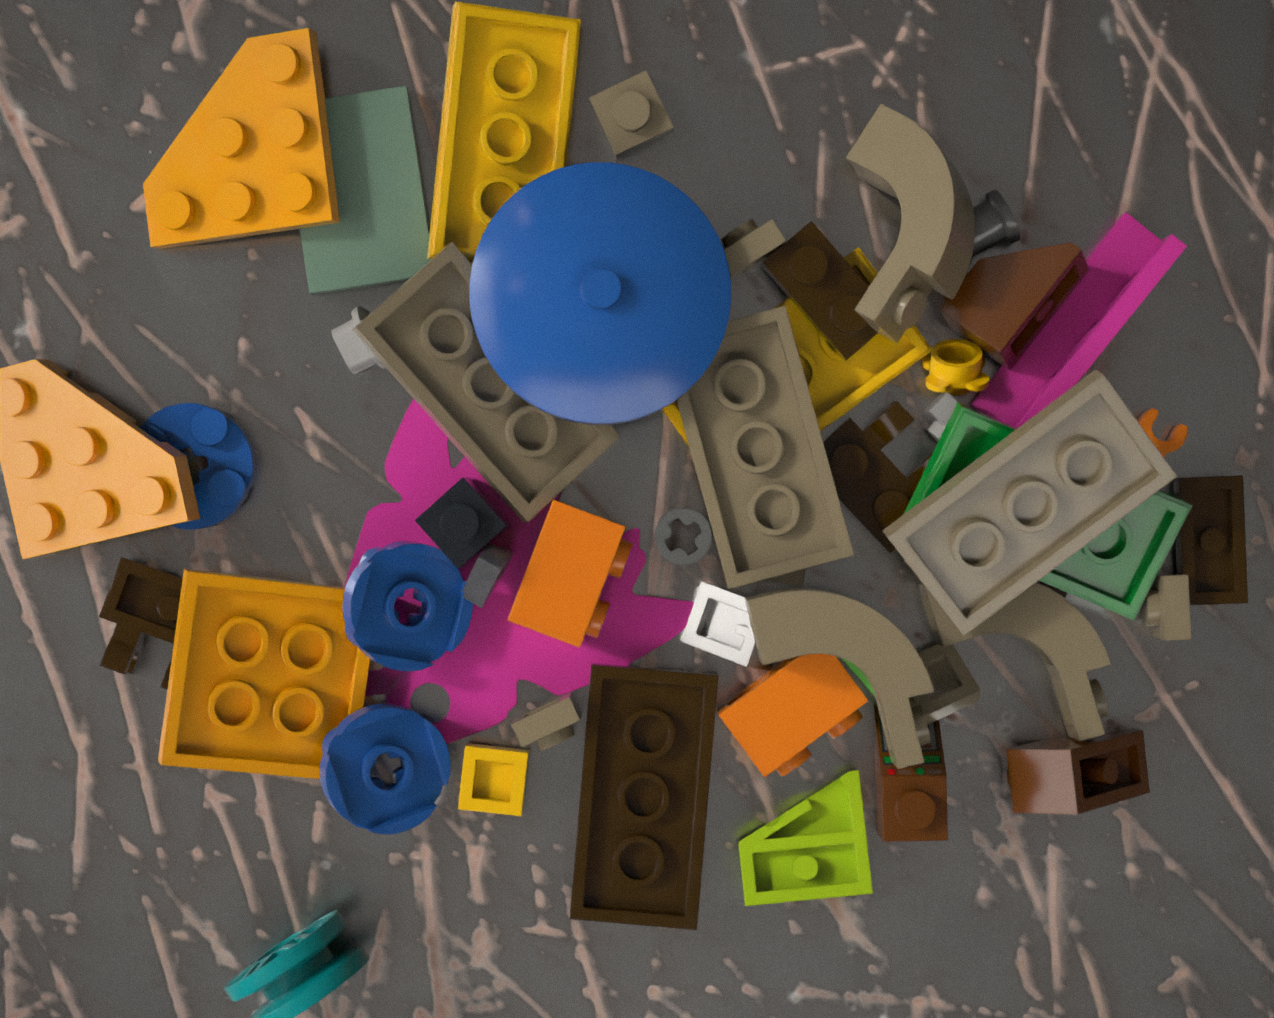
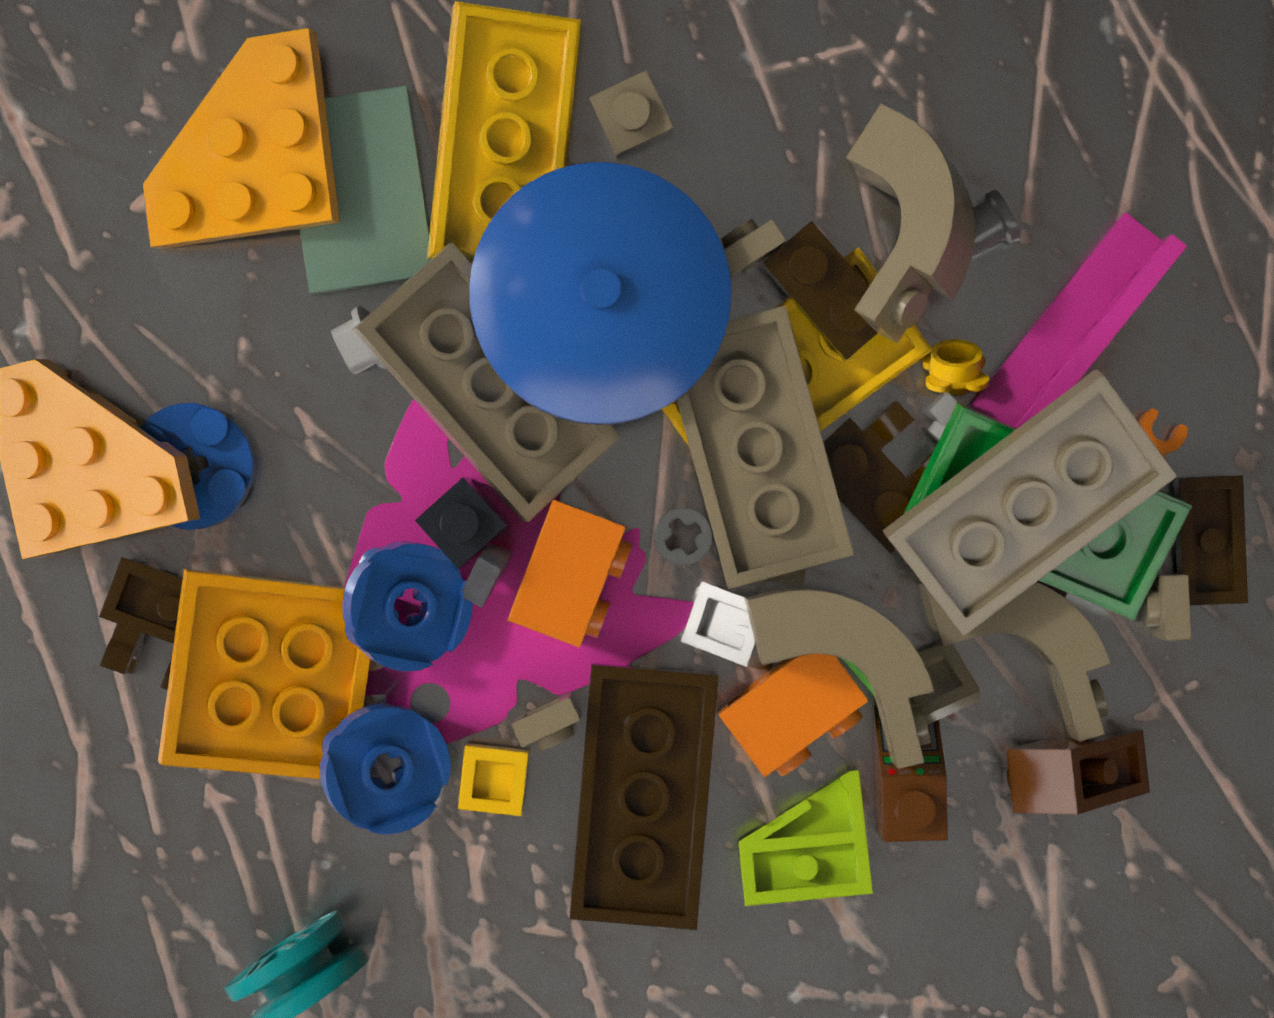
(1013, 298): reddish brown slope -> none

